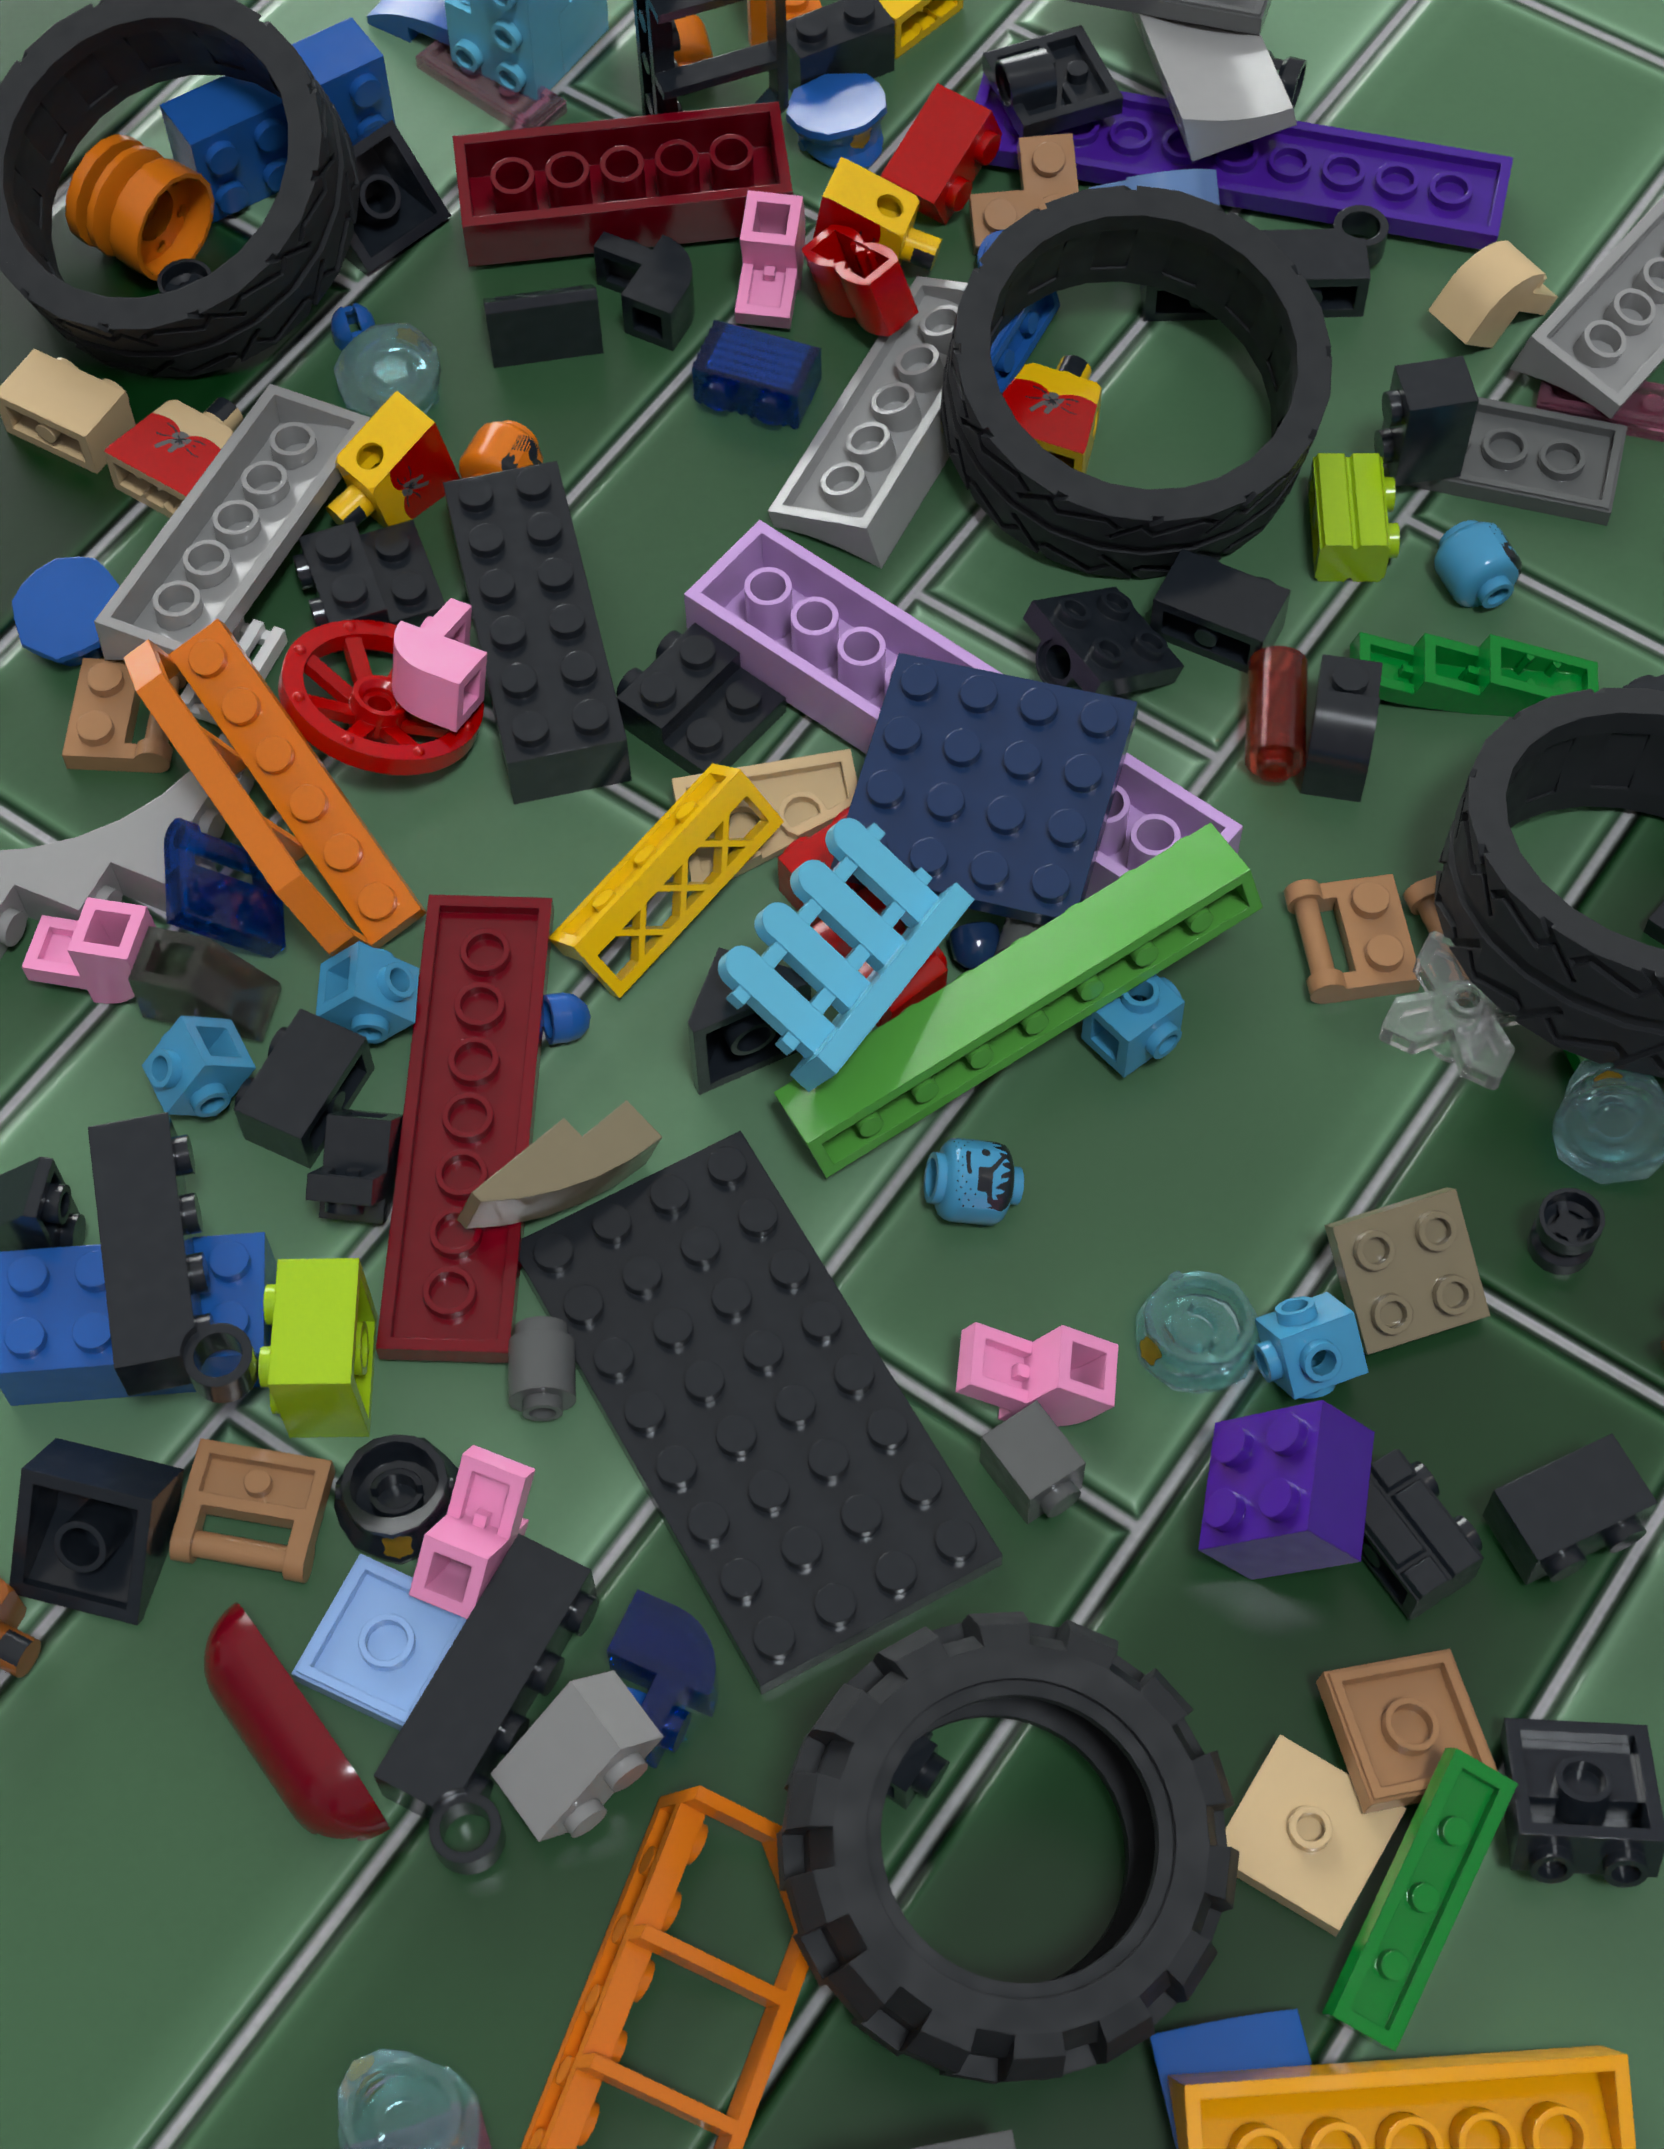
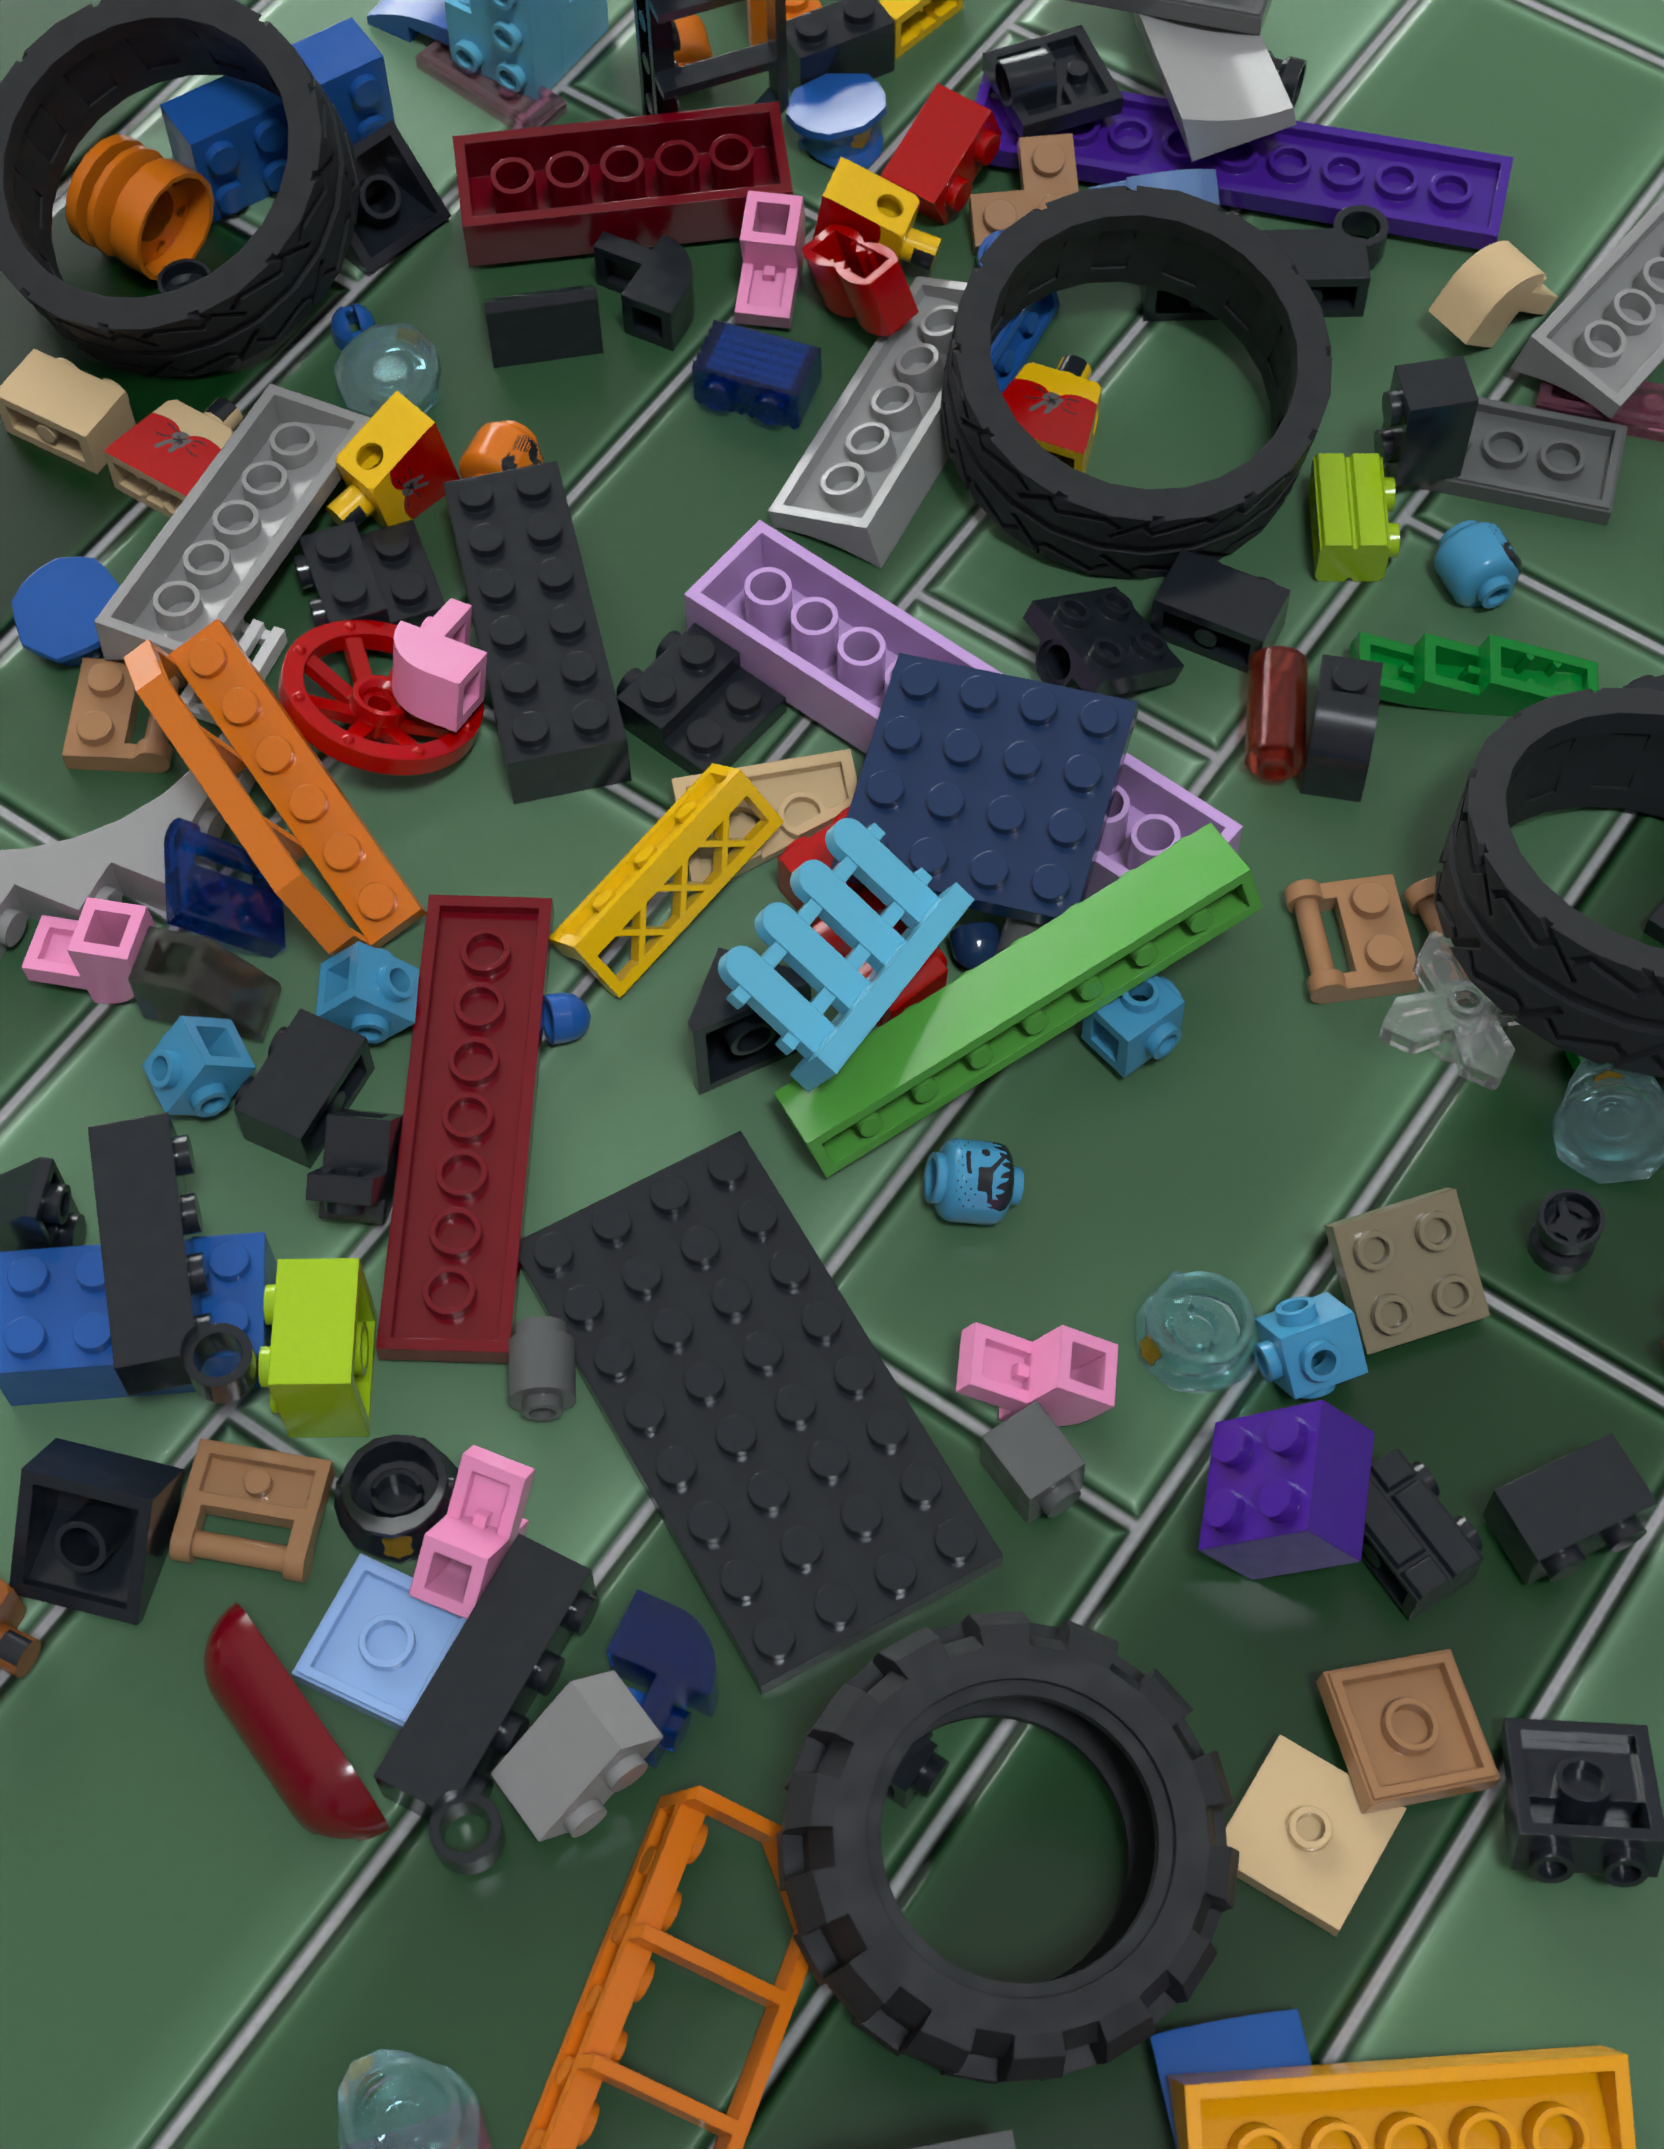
(563, 1170): dark tan slope -> none
(1420, 1899): green plate -> none

